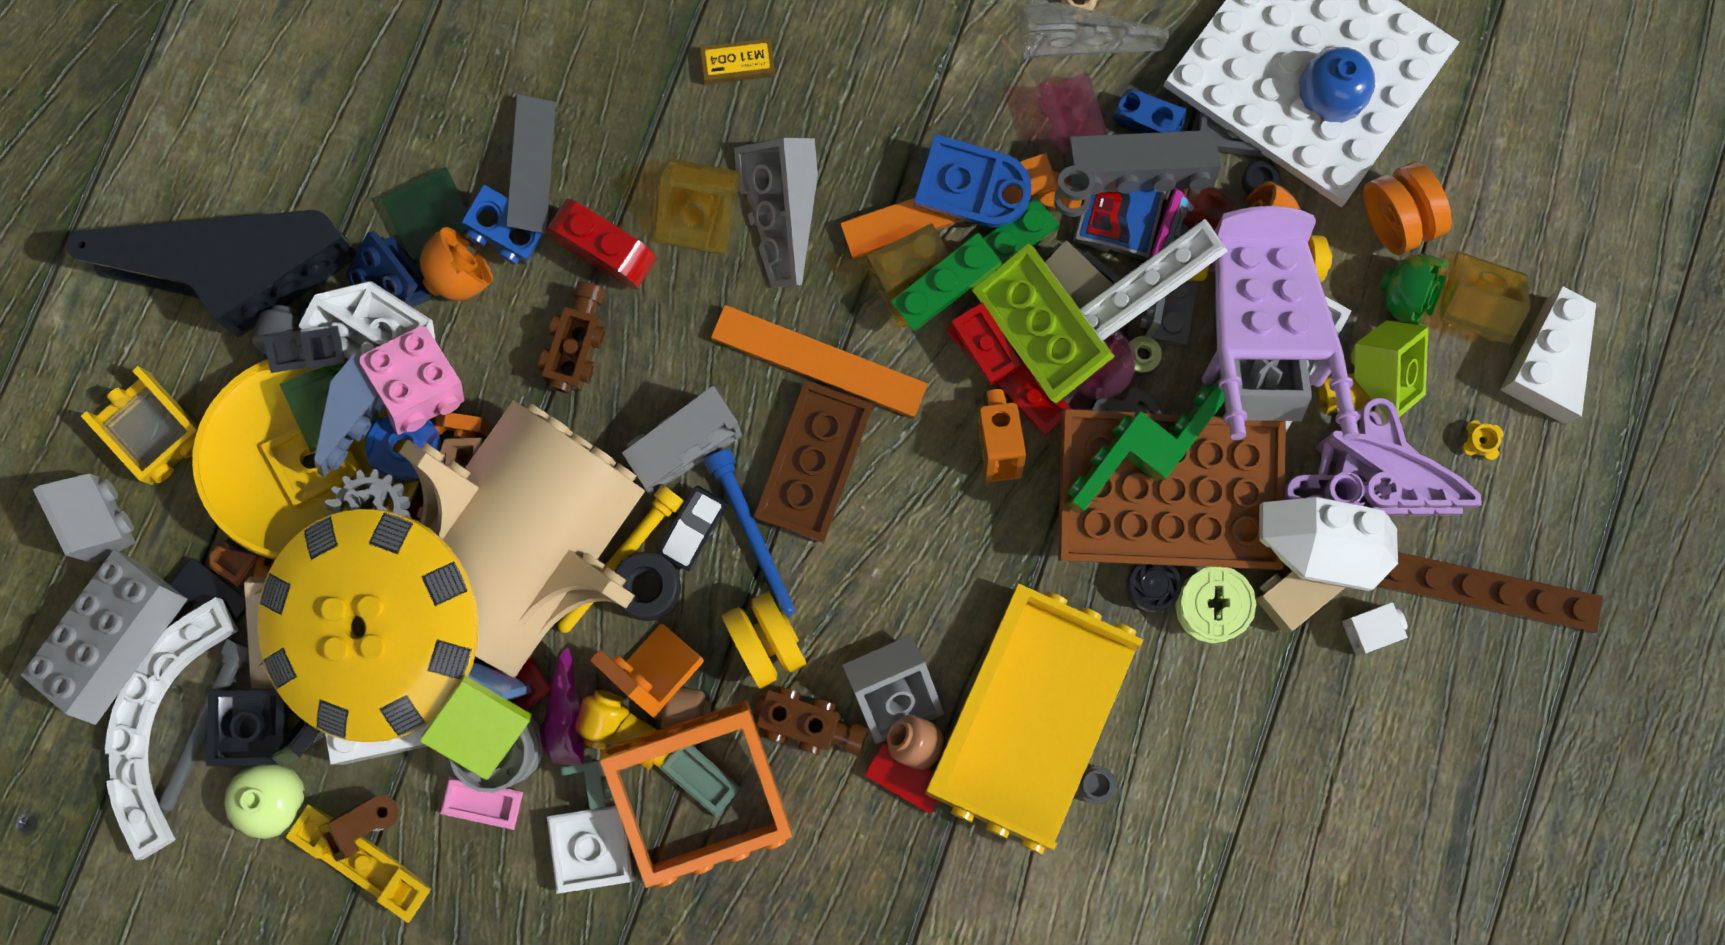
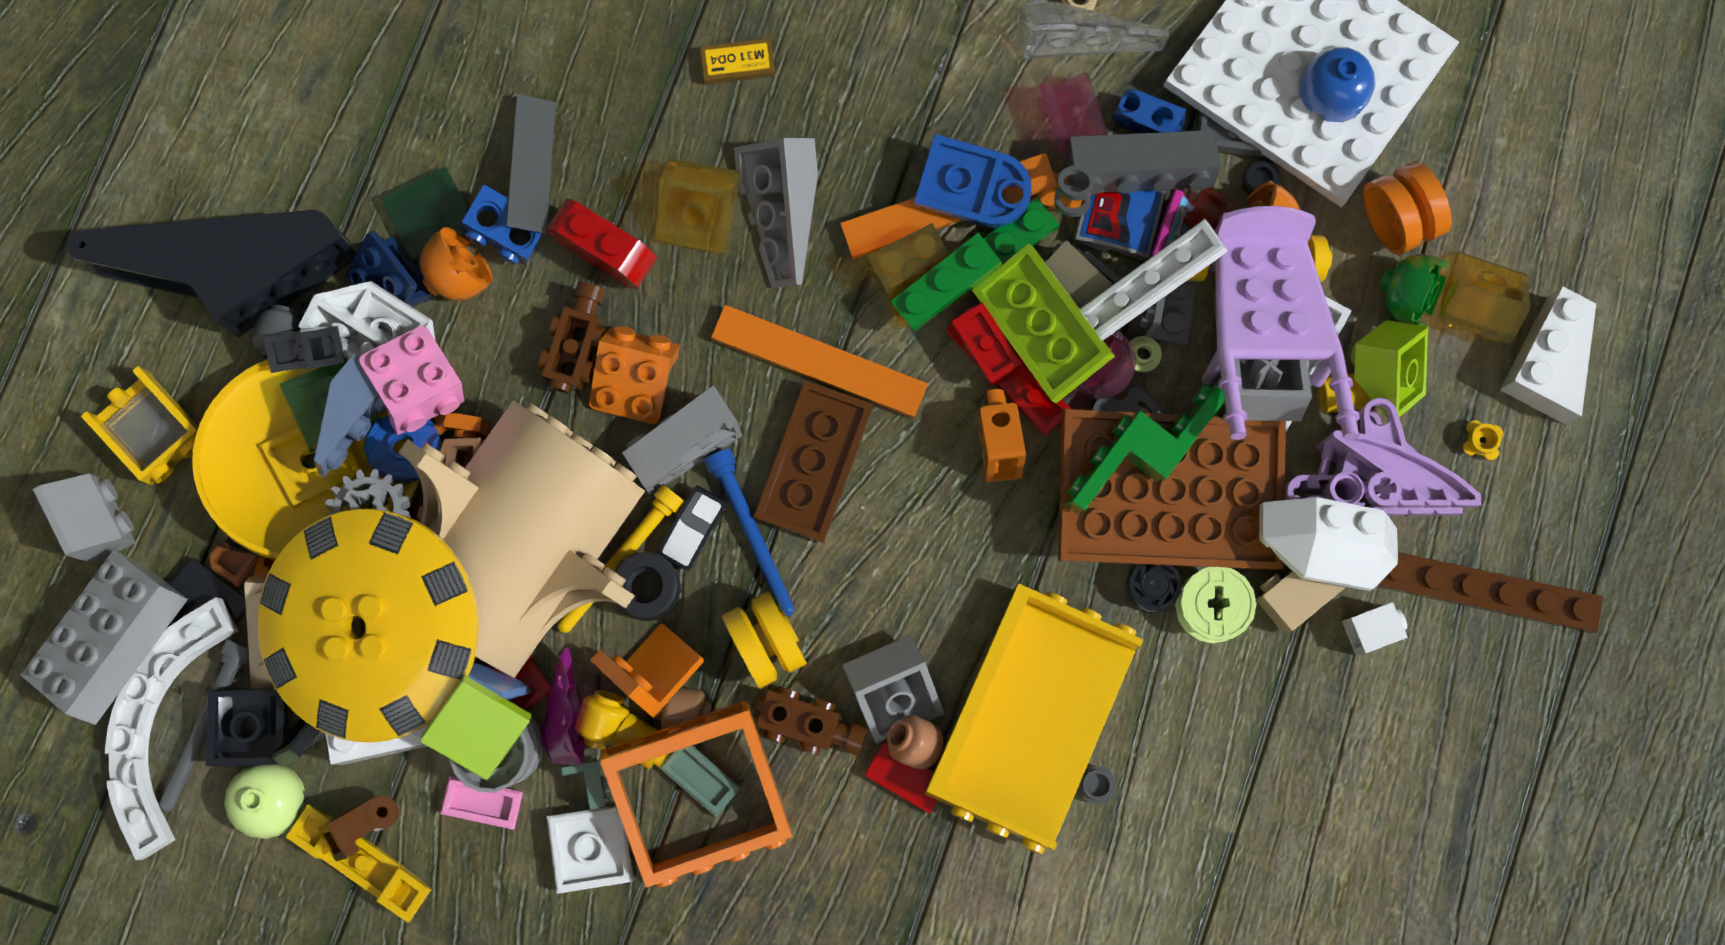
(632, 374): none -> orange bracket

